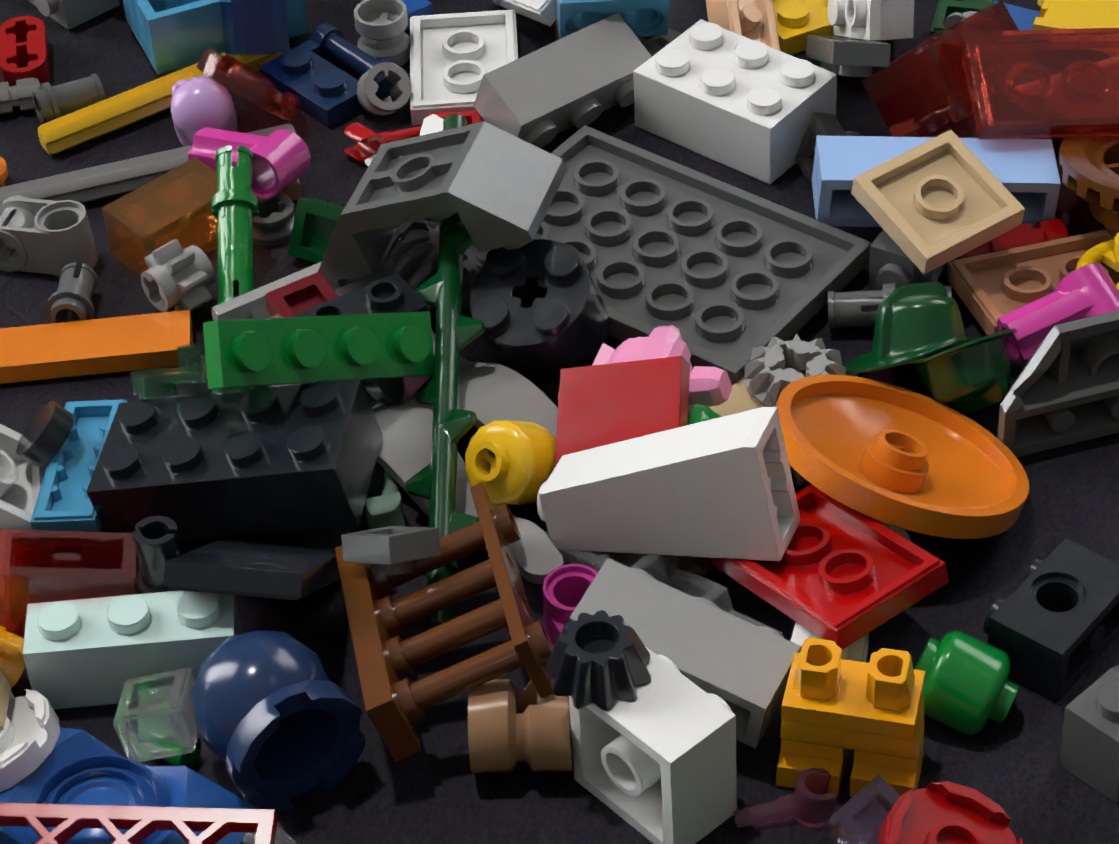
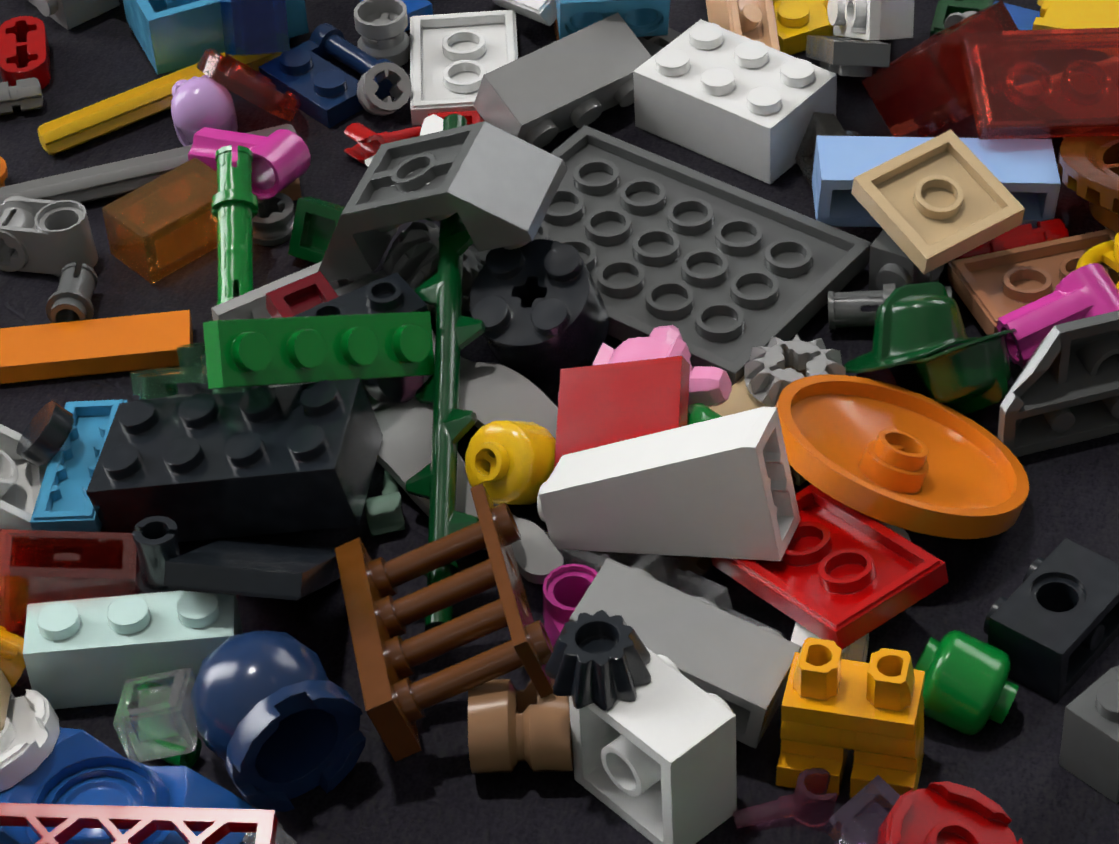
(66, 97): dark grey pin -> none
(178, 277): light grey gear -> none
(391, 548): dark grey plate -> none

